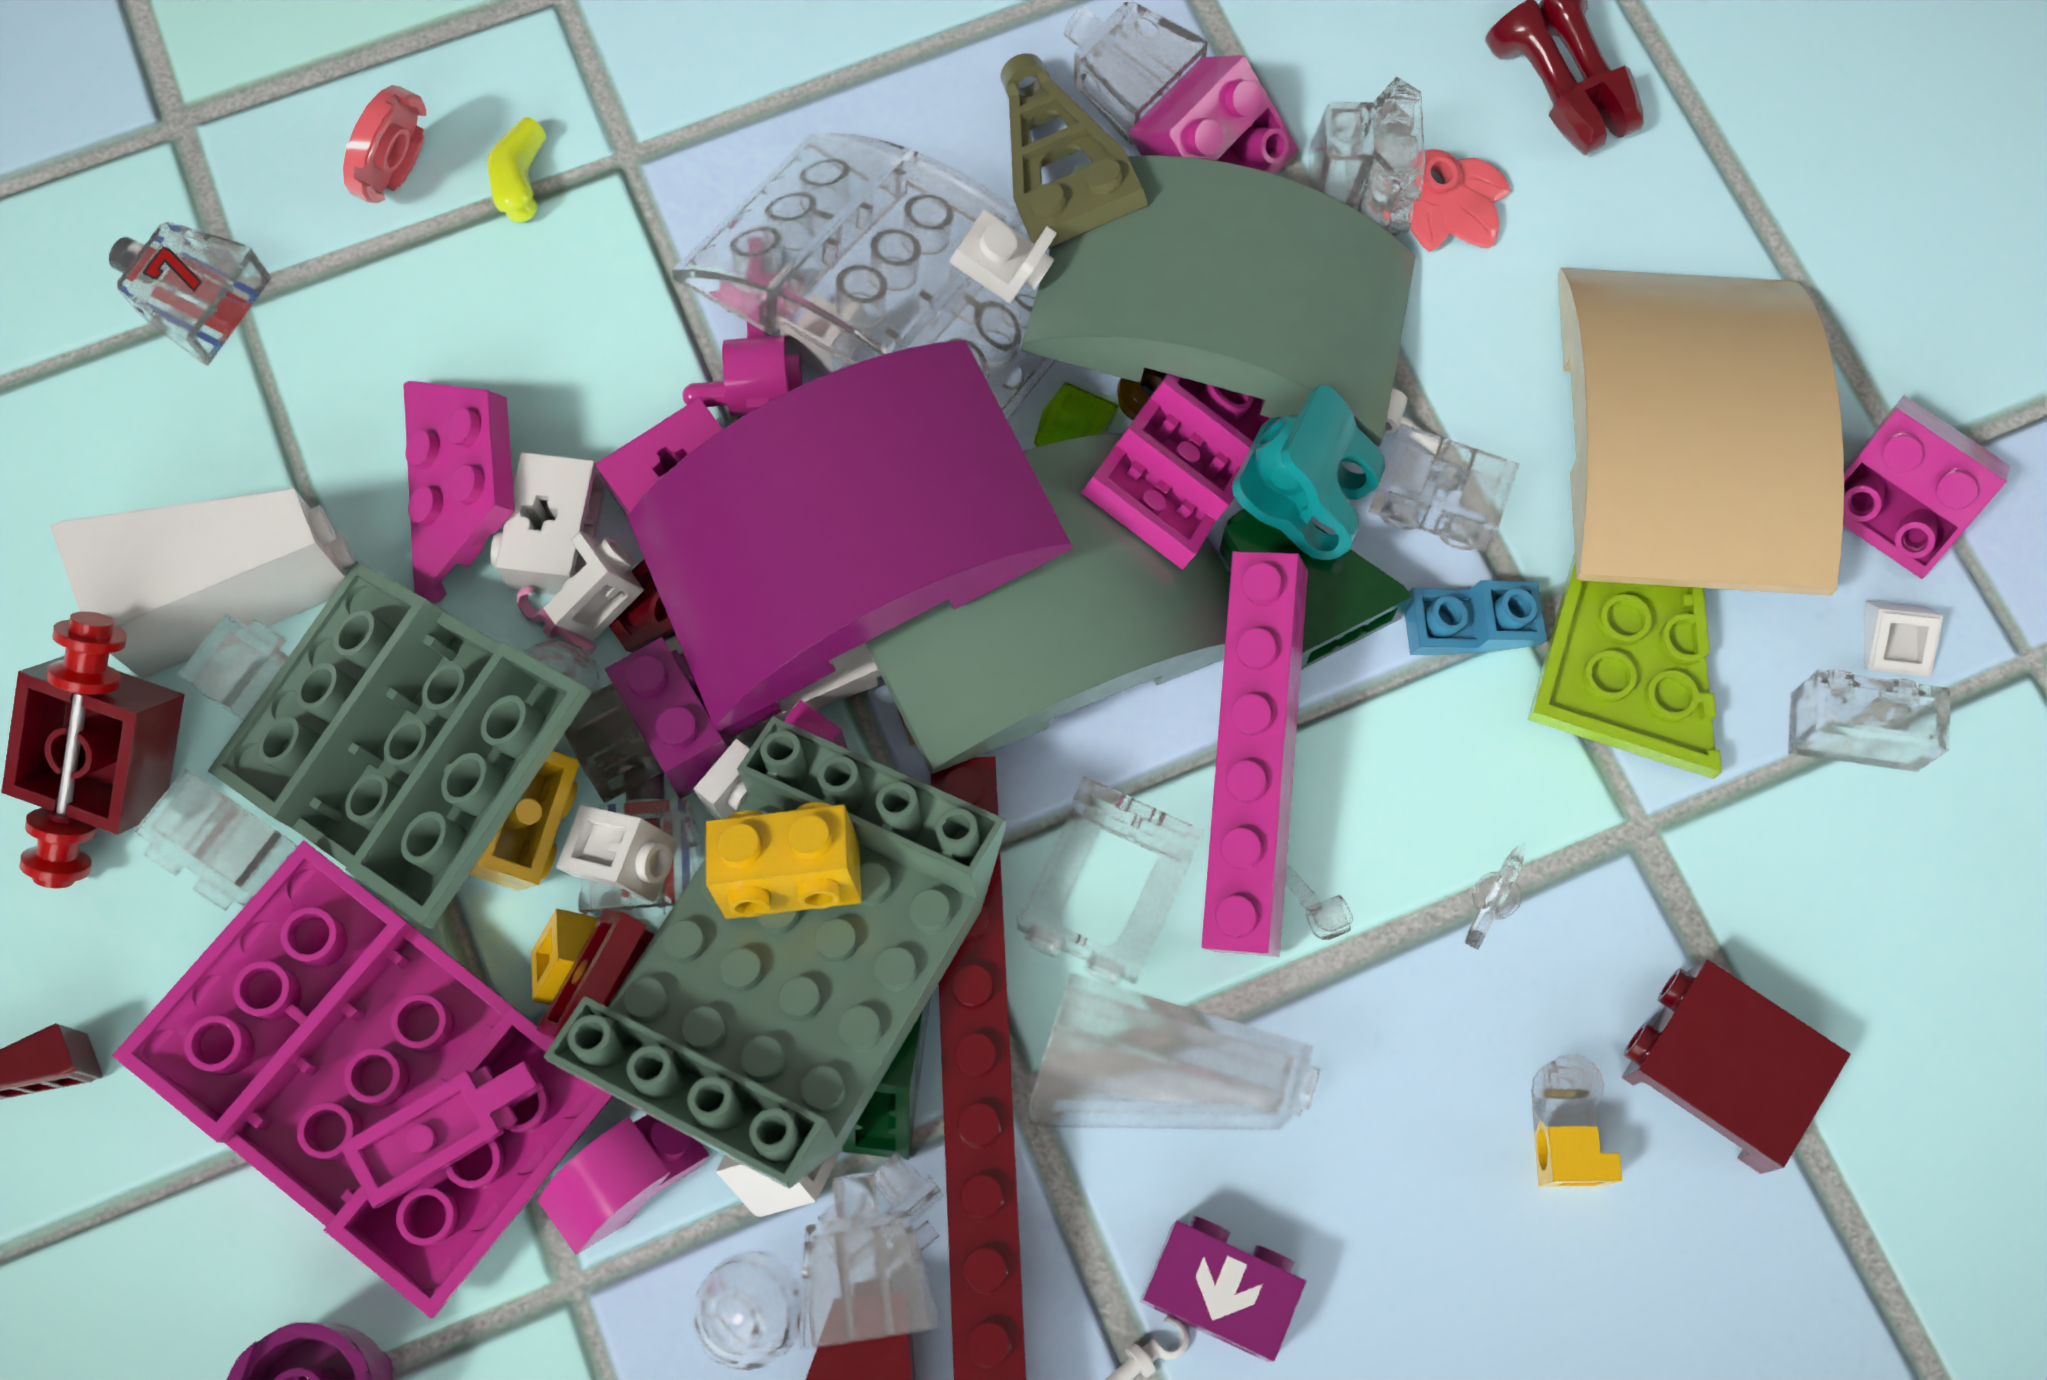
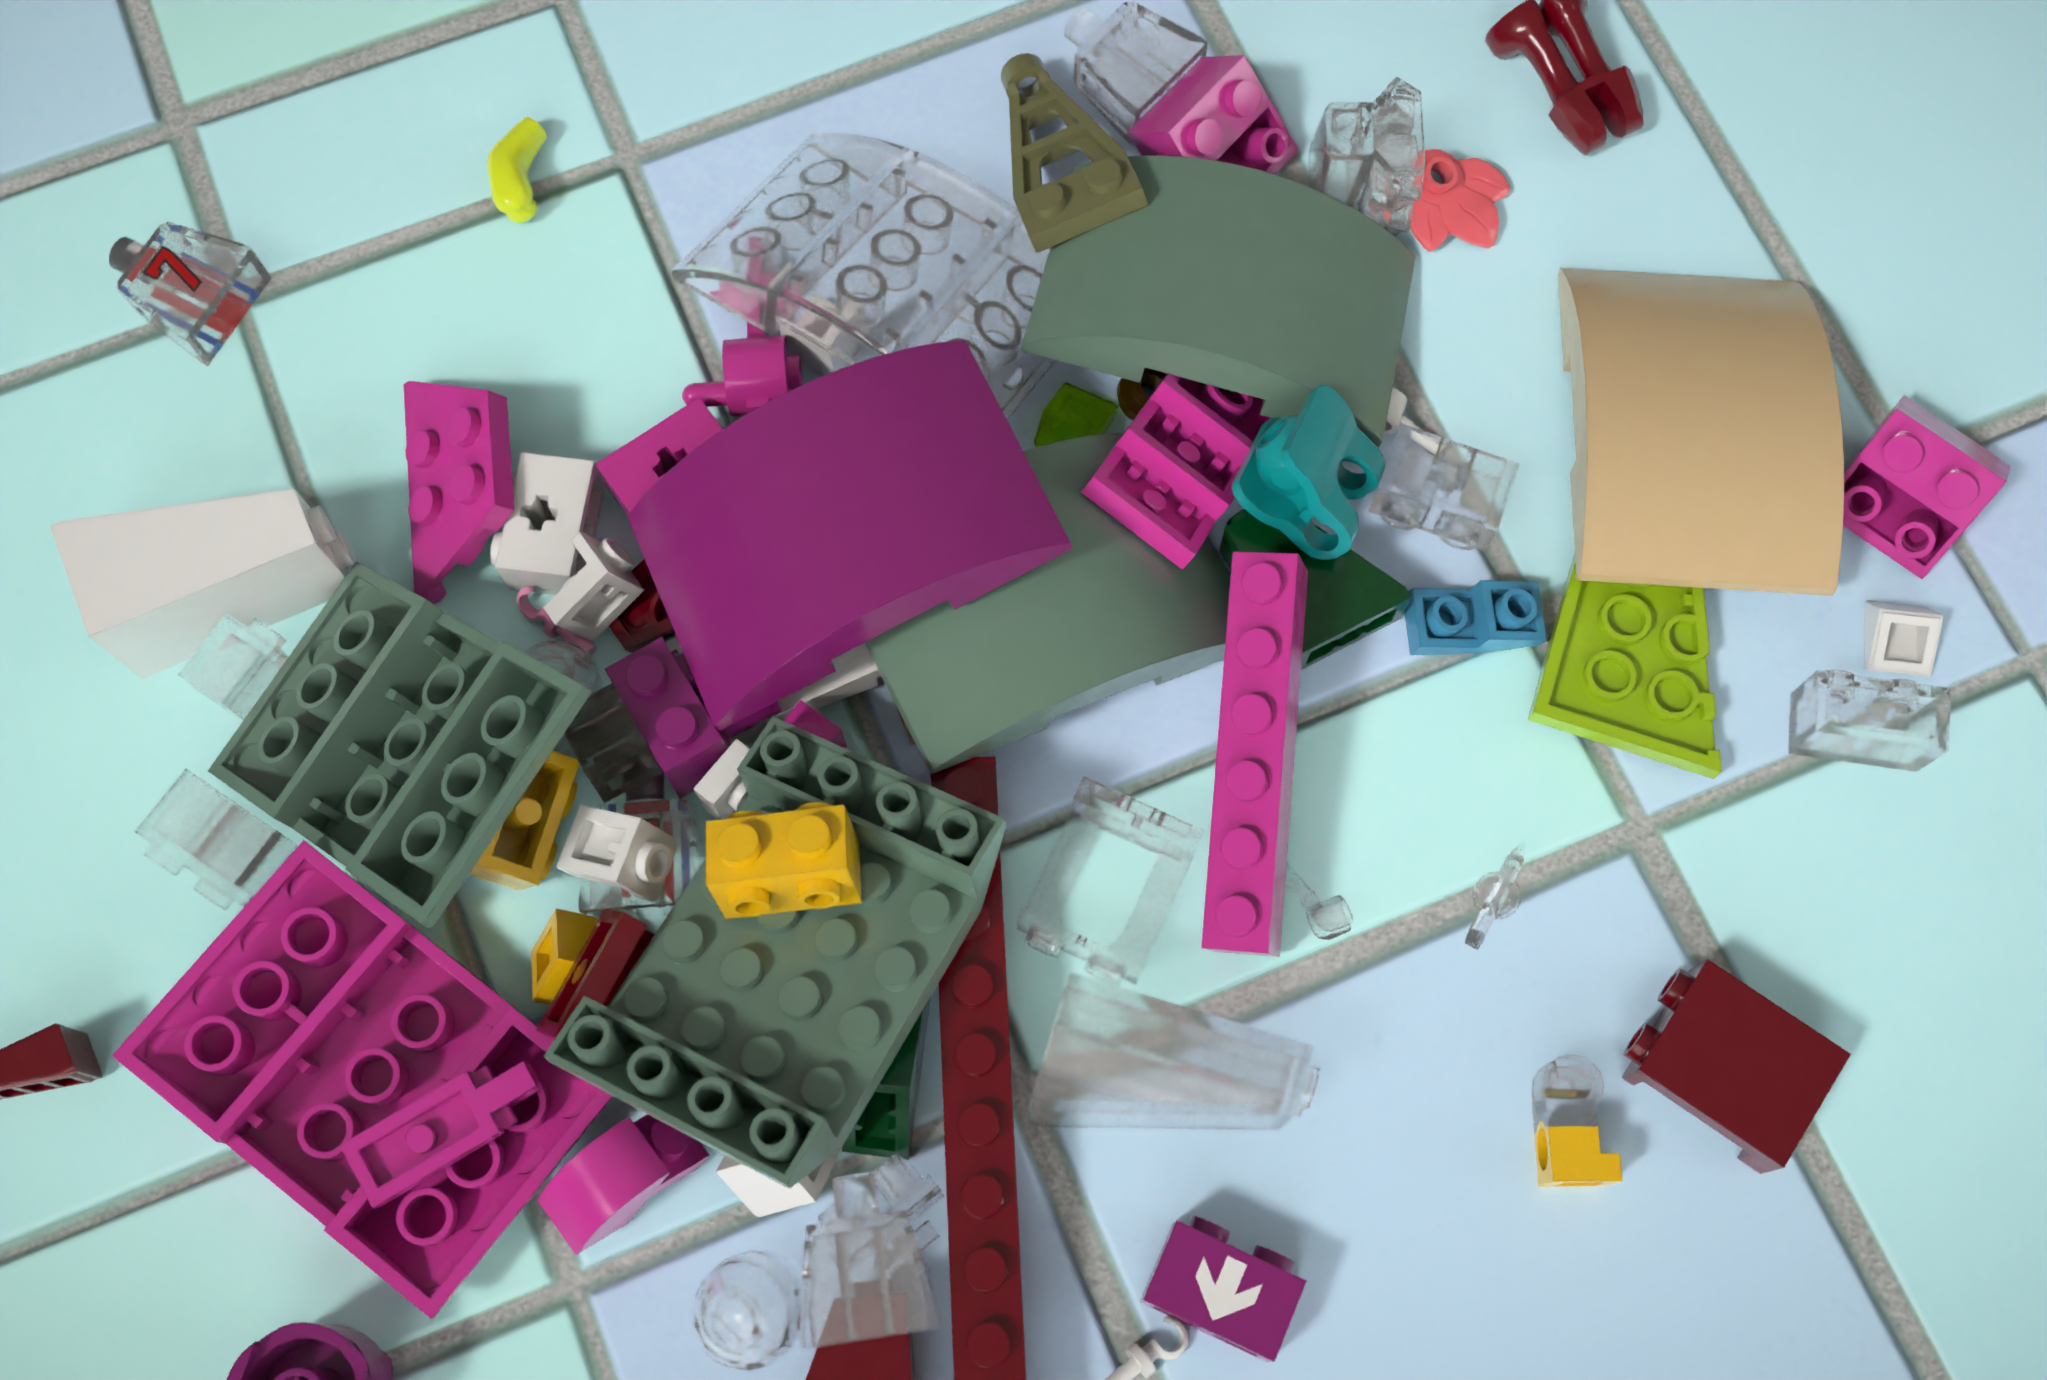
(86, 748): dark red brick -> none
(384, 144): coral tile -> none
(1002, 257): white bracket -> none

